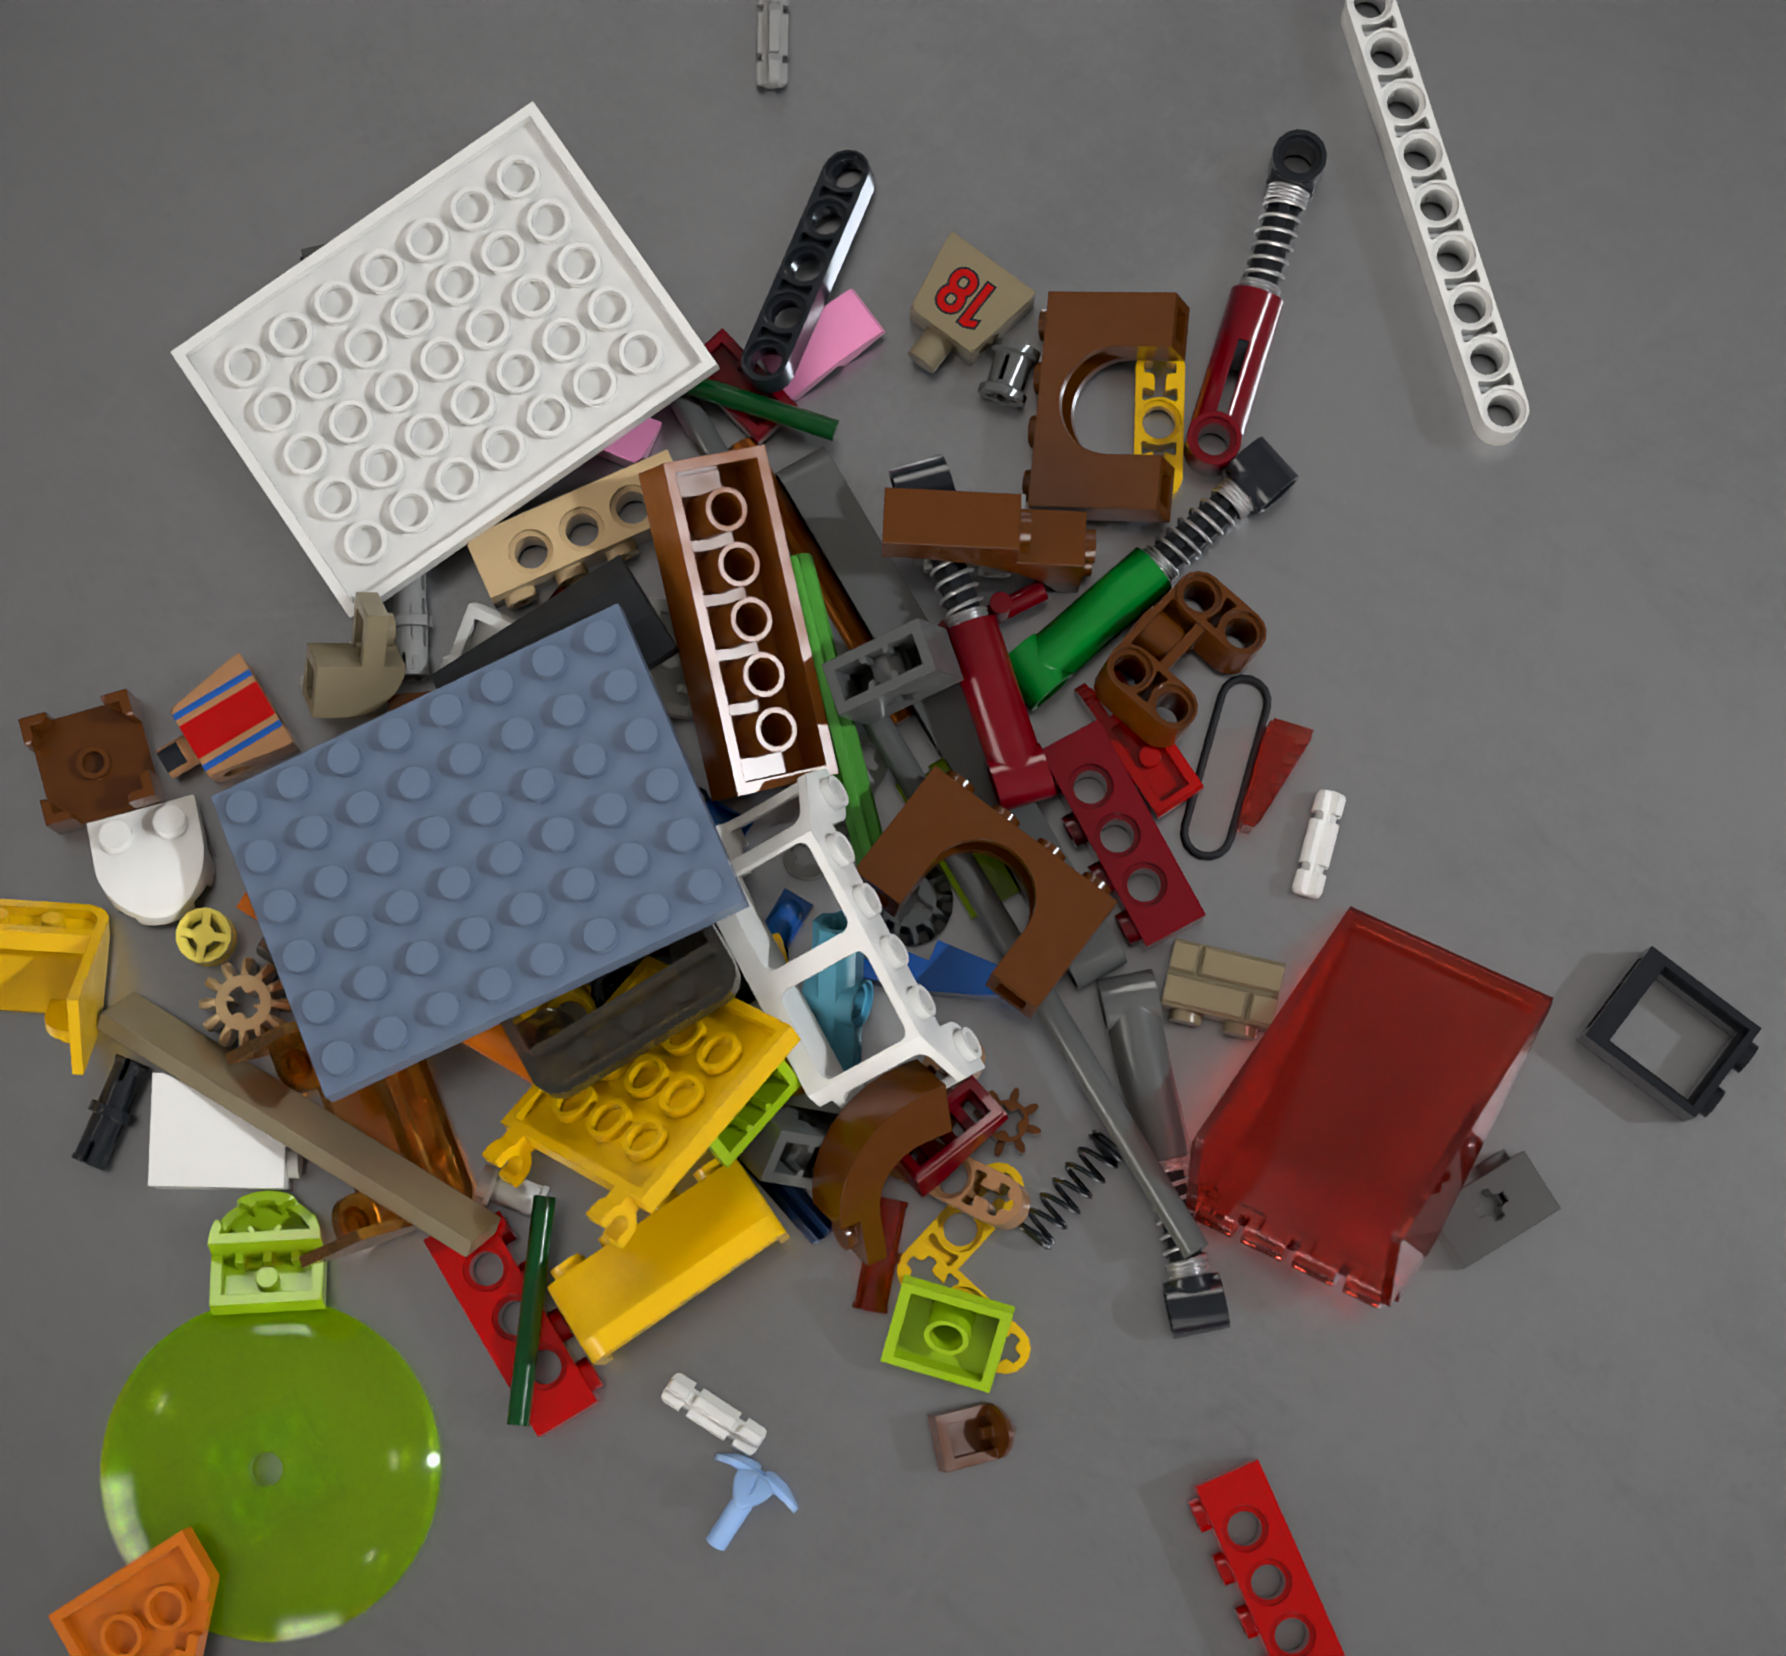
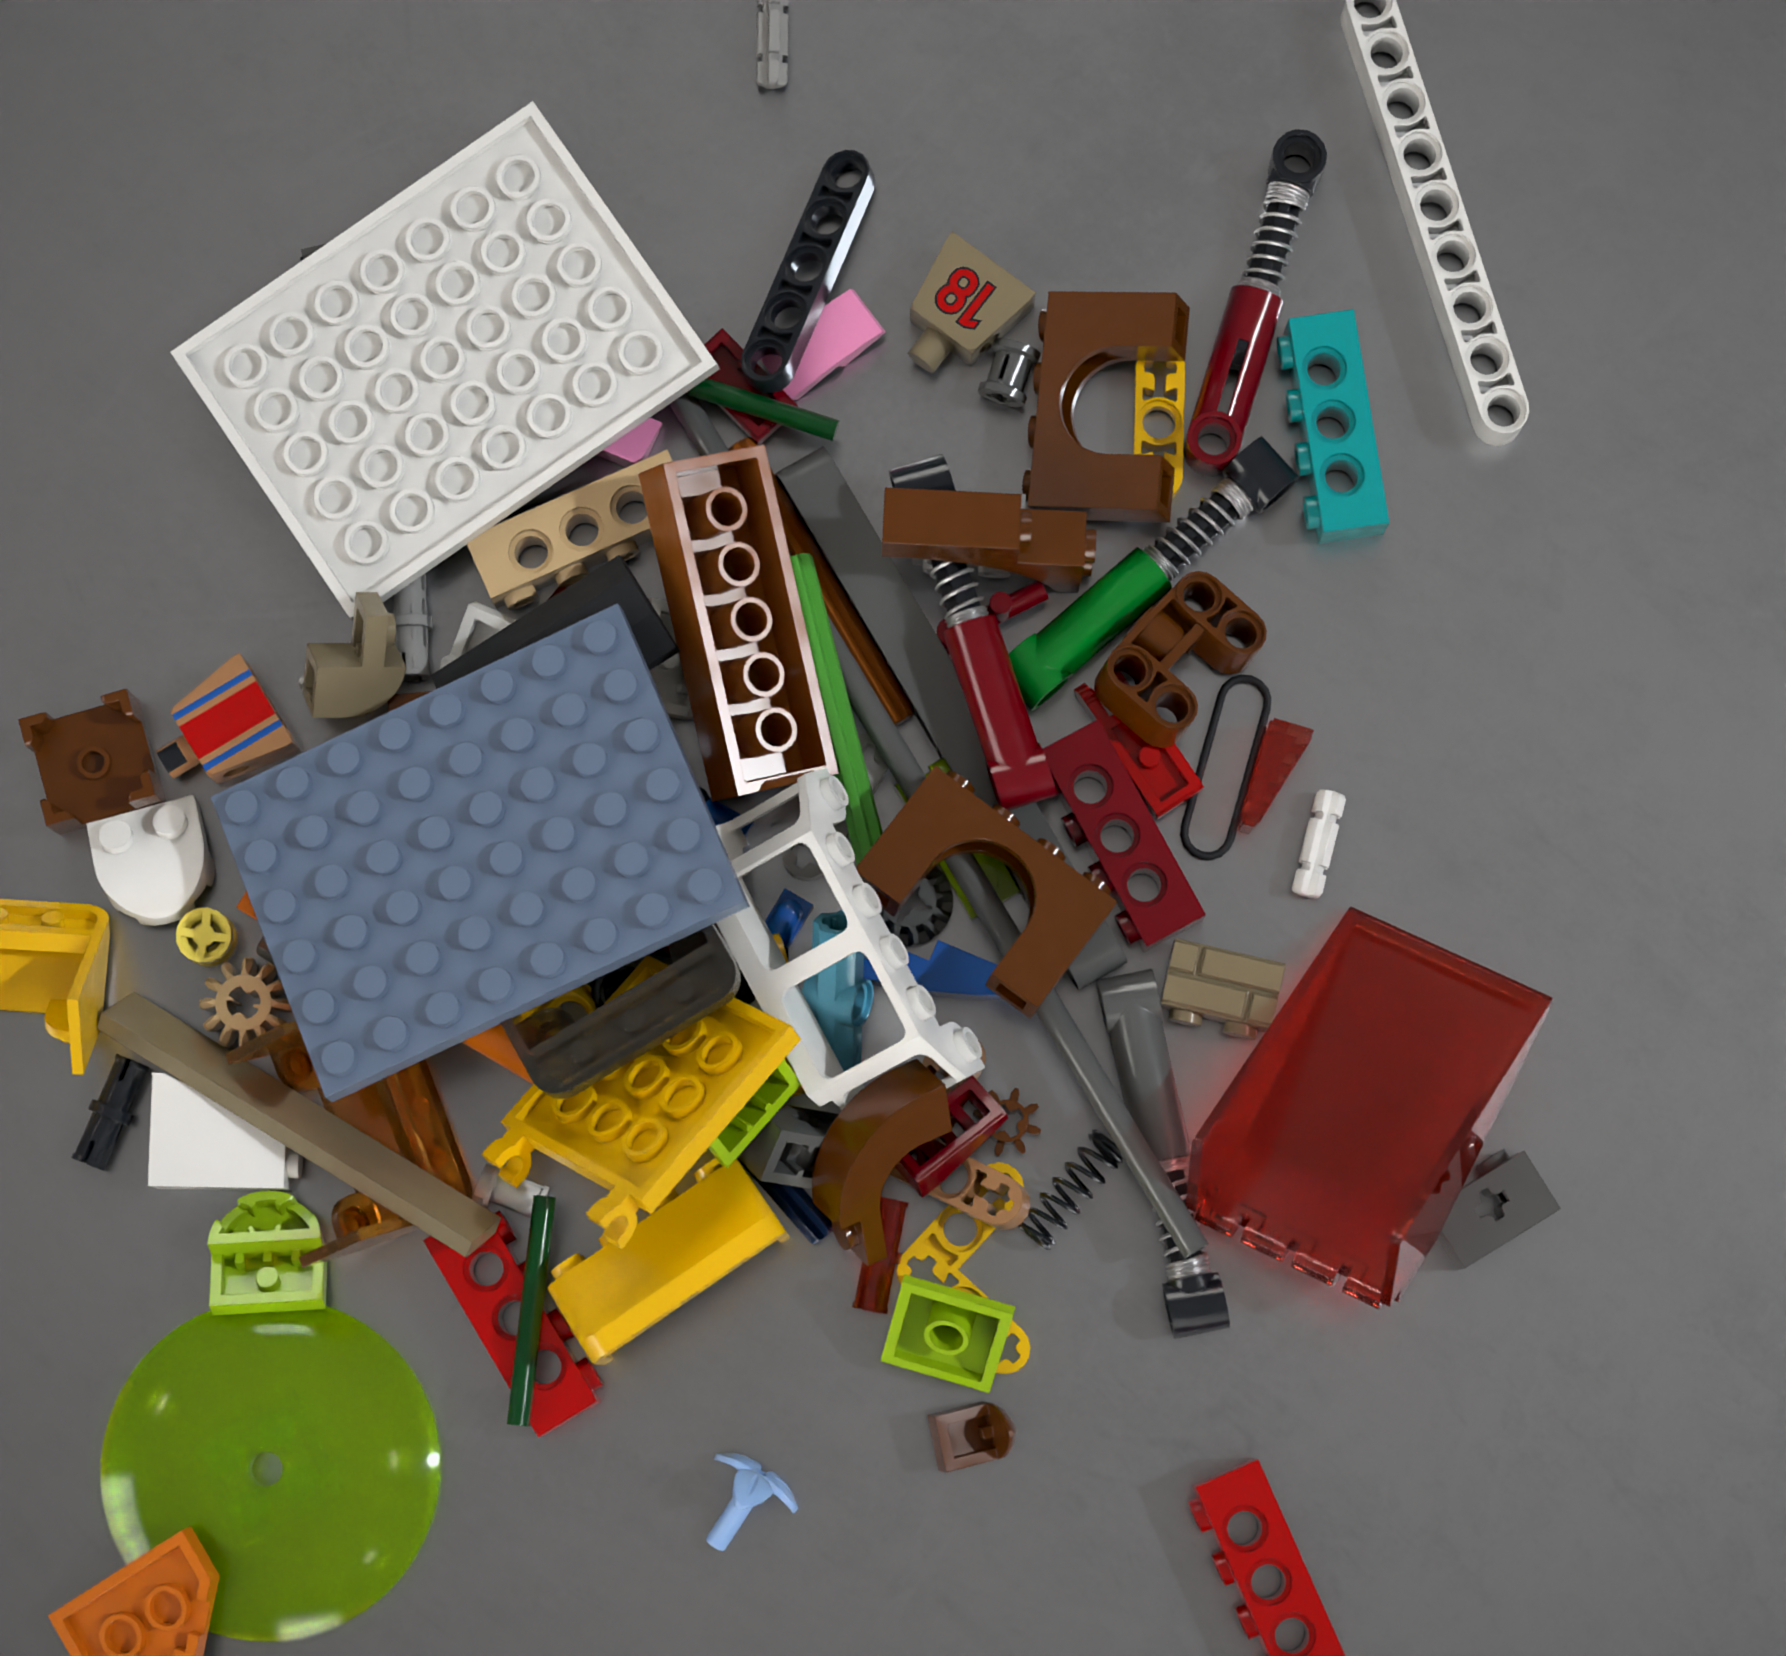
(713, 1414): white axle -> none
(892, 672): dark grey brick -> none
(1334, 342): none -> teal brick
(1733, 1055): black window -> none

